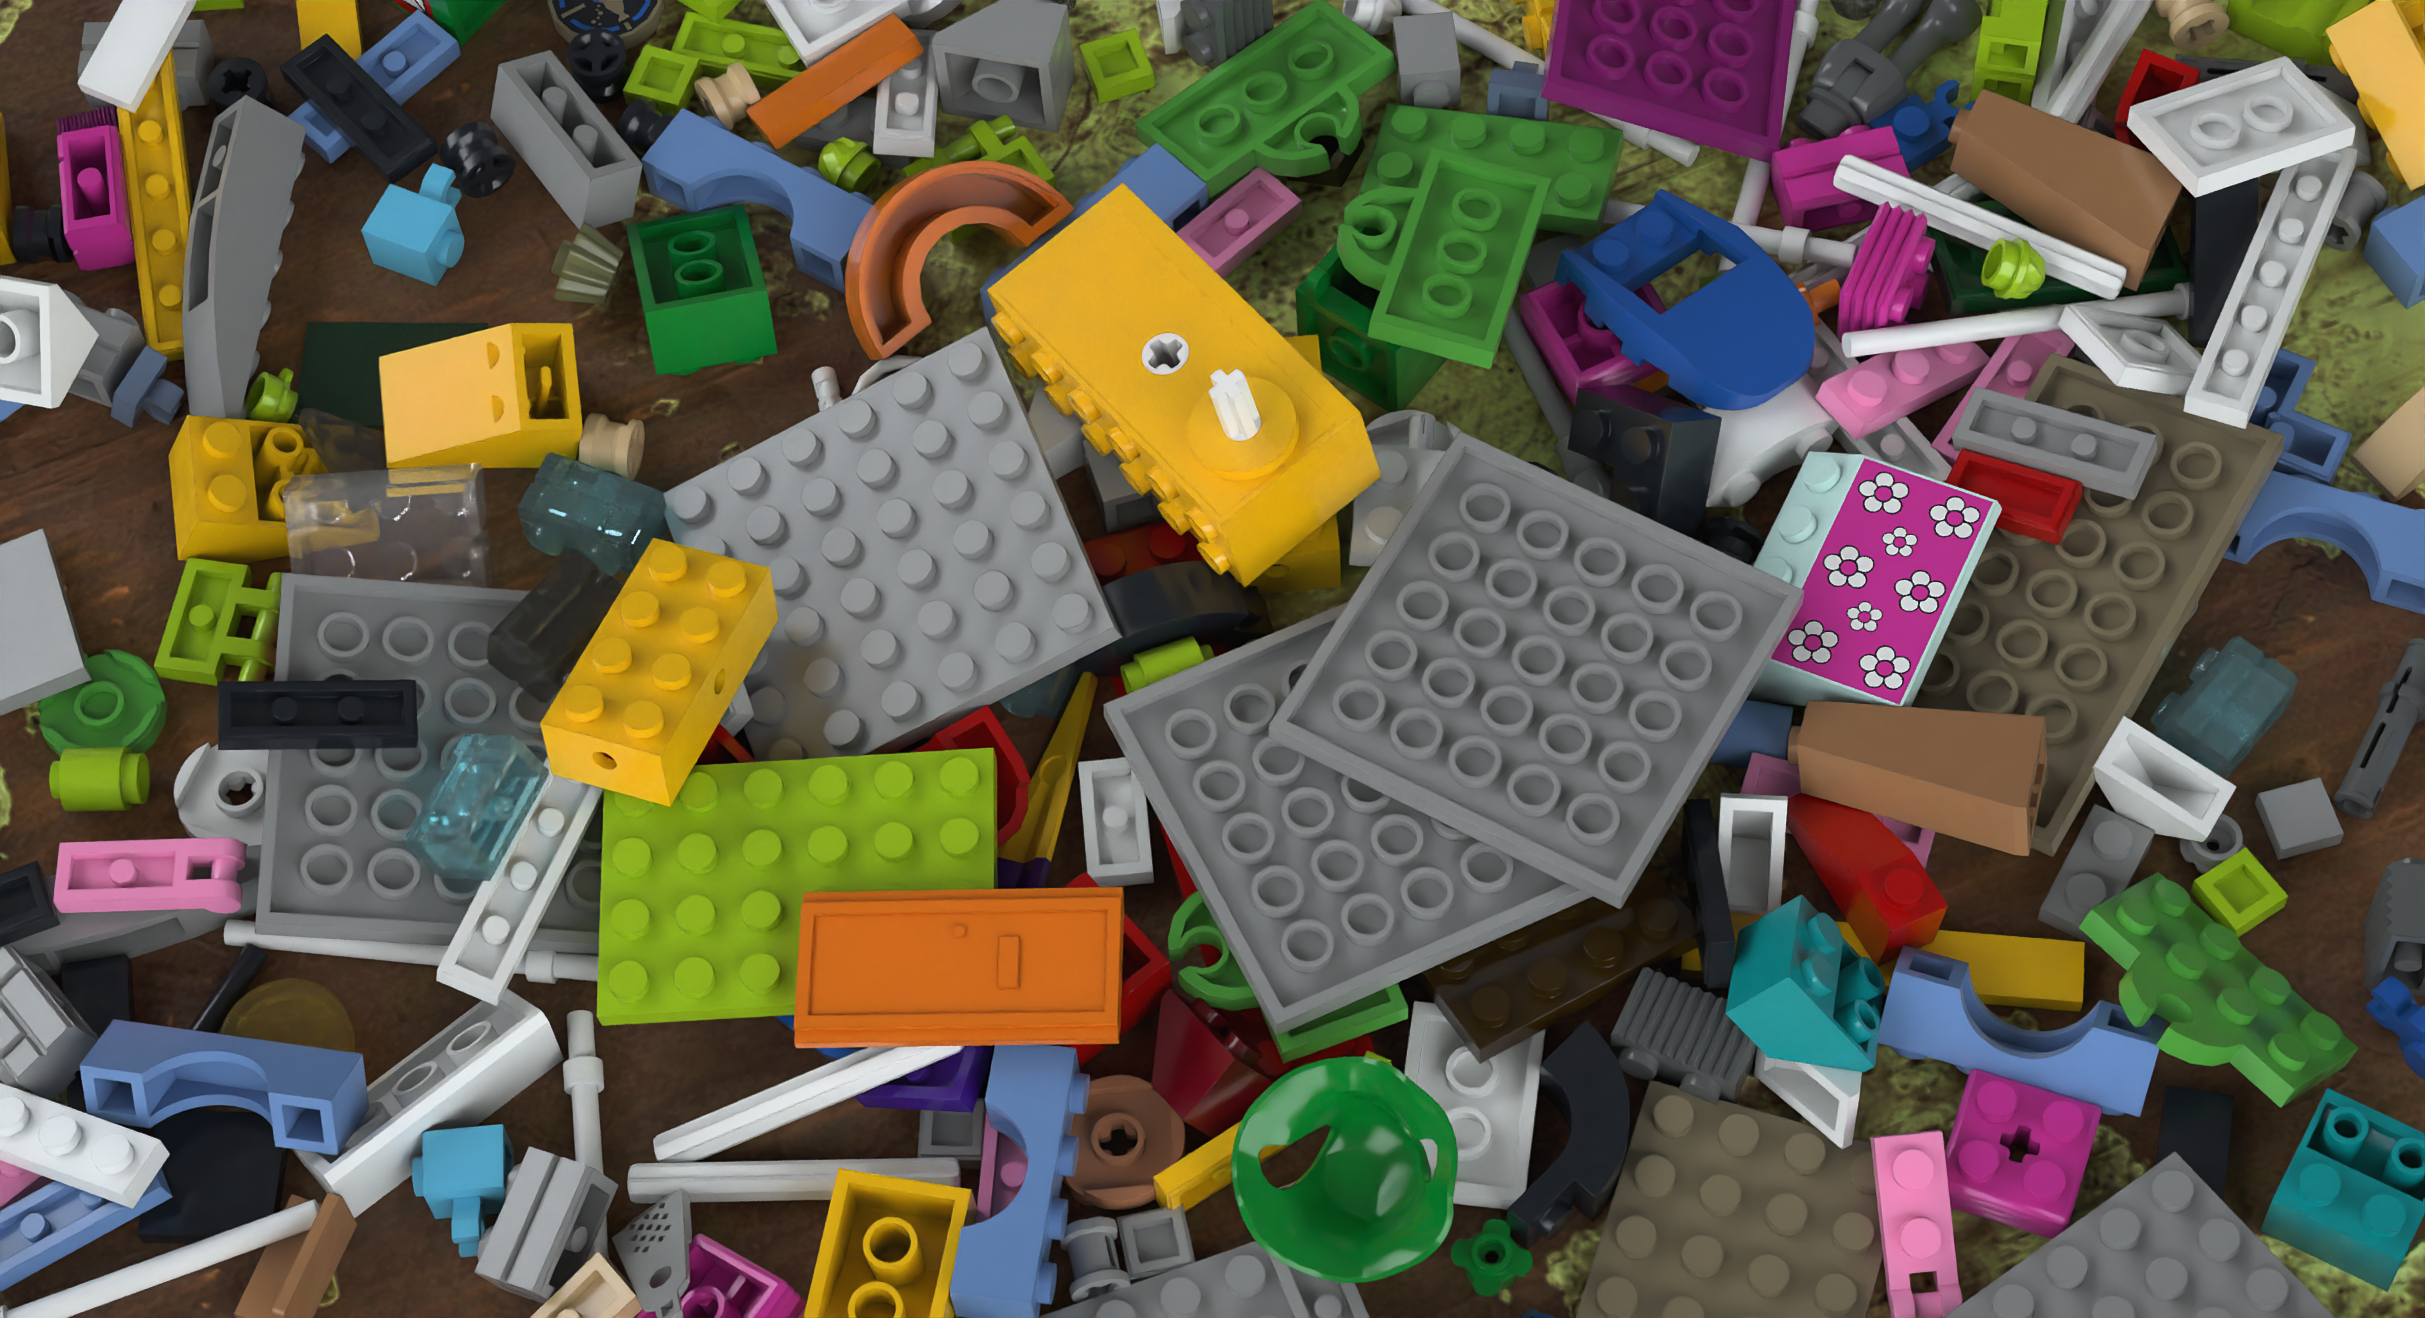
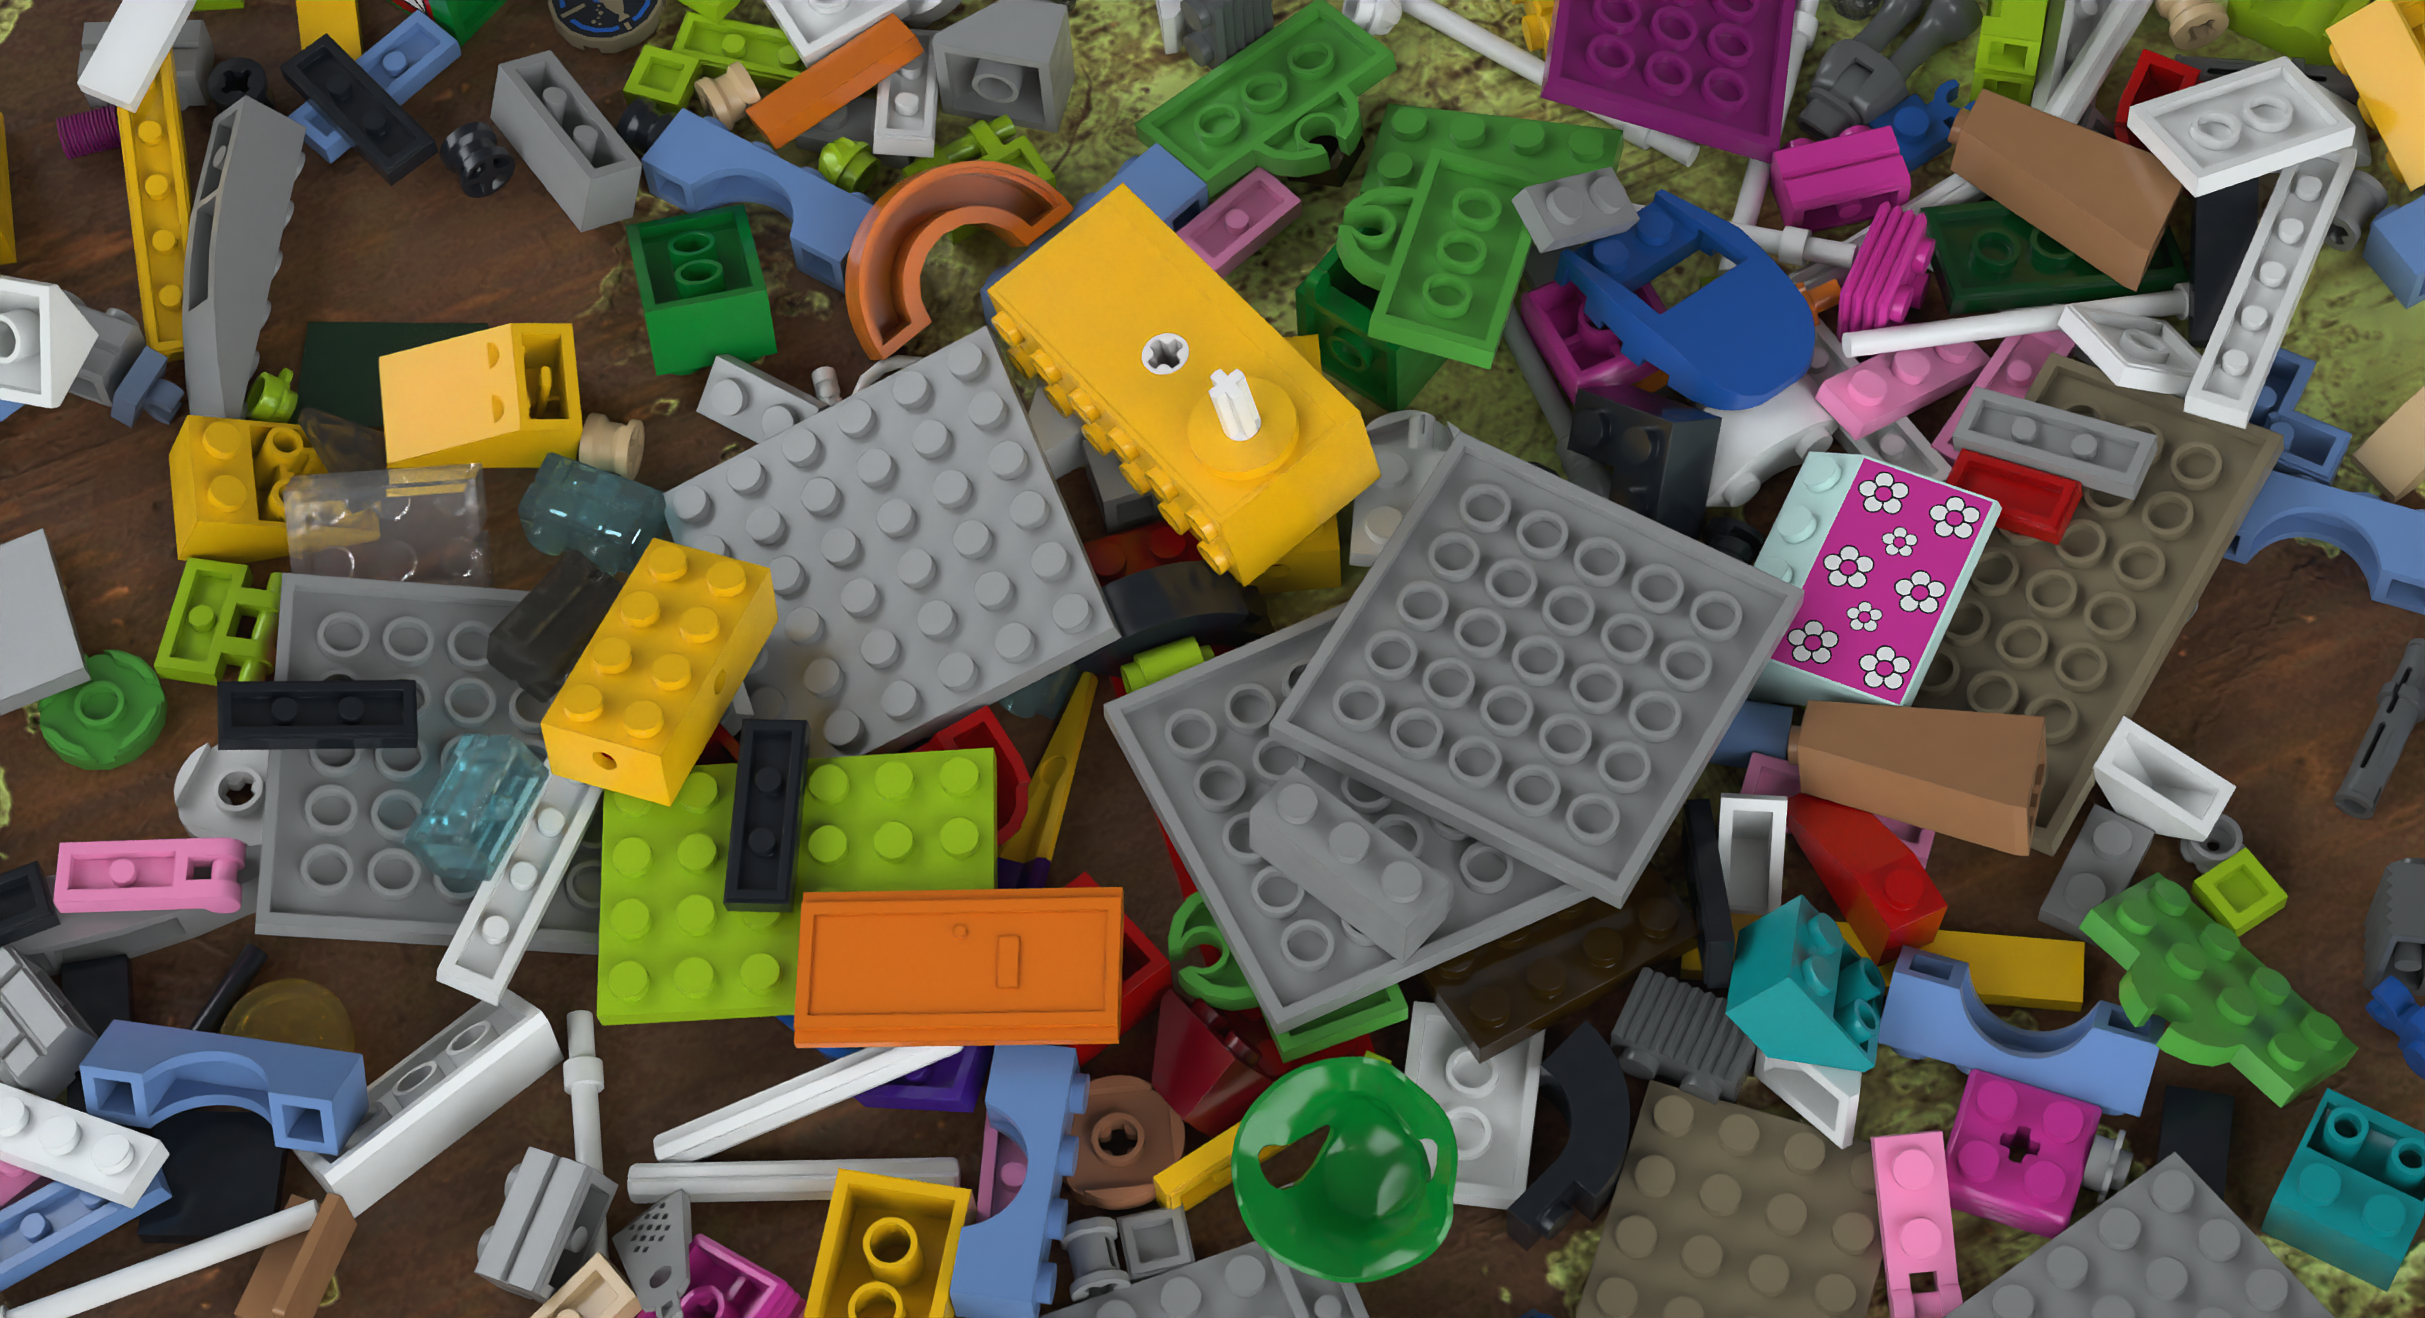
(40, 234): black wheel -> none
(95, 198): dark pink brick -> none
(100, 779): lime brick -> none
(417, 230): medium azure brick -> none
(464, 1178): medium azure brick -> none
(536, 965): white bar -> none
(586, 267): olive piece -> none
(588, 54): black wheel -> none
(753, 400): none -> light grey plate
(767, 815): none -> black tile
(953, 1135): light grey tile -> none
(1115, 824): white plate -> none
(1117, 66): lime plate -> none
(1348, 864): none -> light grey brick
(1427, 60): light grey brick -> none
(1488, 1277): green plate -> none
(1517, 93): sand blue tile -> none
(1575, 209): none -> light grey plate
(1978, 225): white axle -> none
(2013, 269): lime plate -> none
(2107, 1165): none -> light grey plate
(2227, 707): clear light blue brick -> none
(2299, 818): light grey tile -> none

